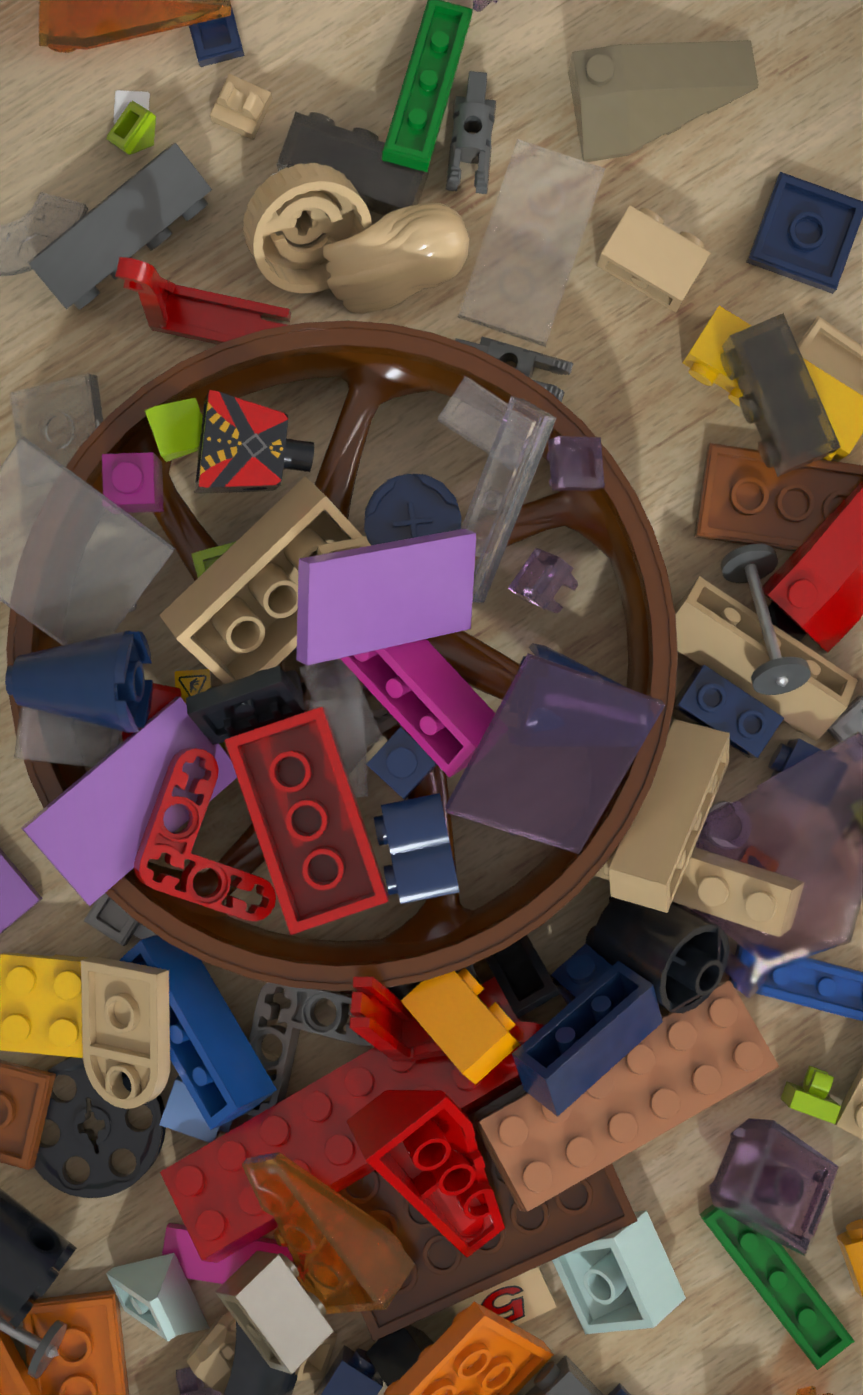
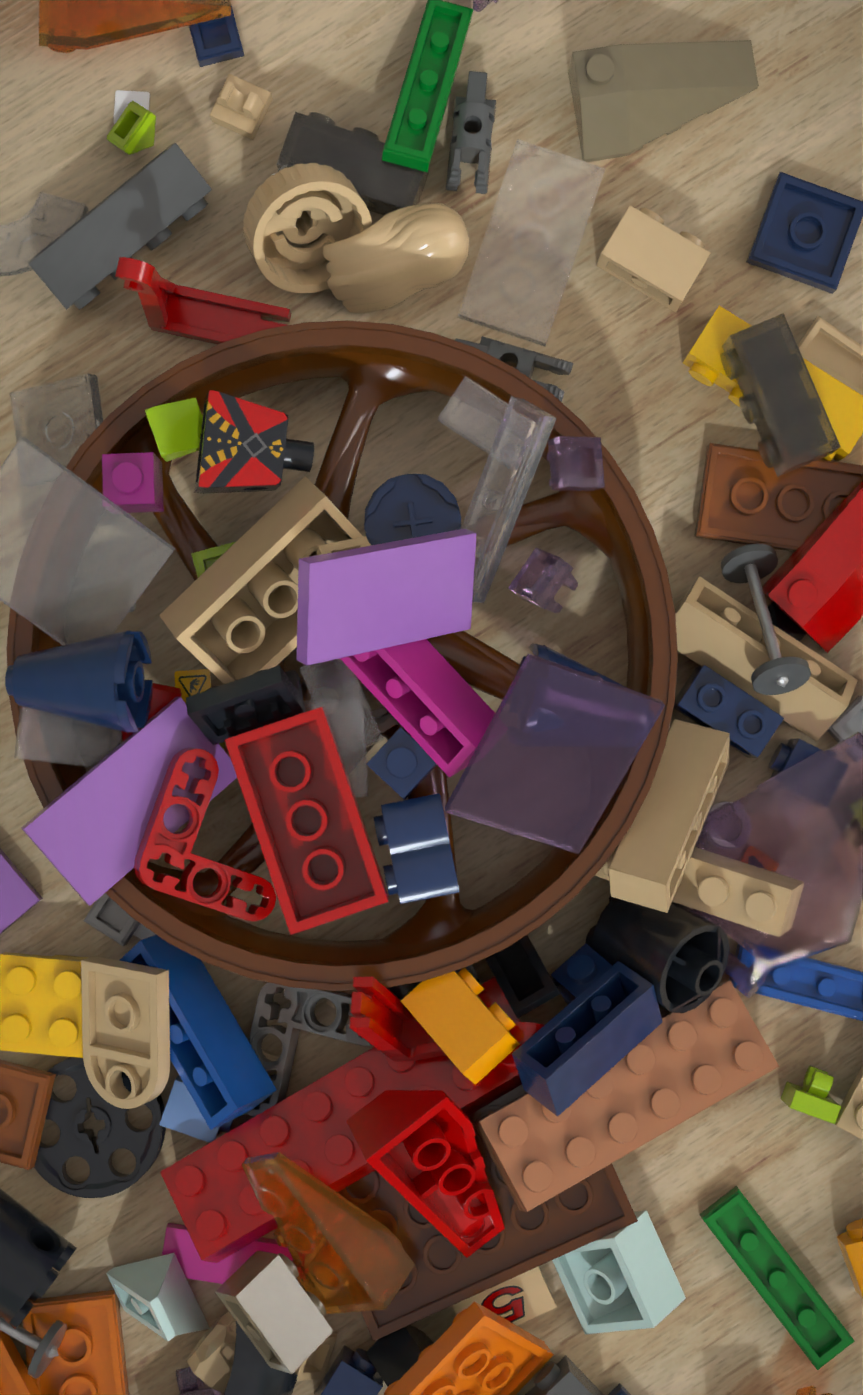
(774, 1183): slope -> none

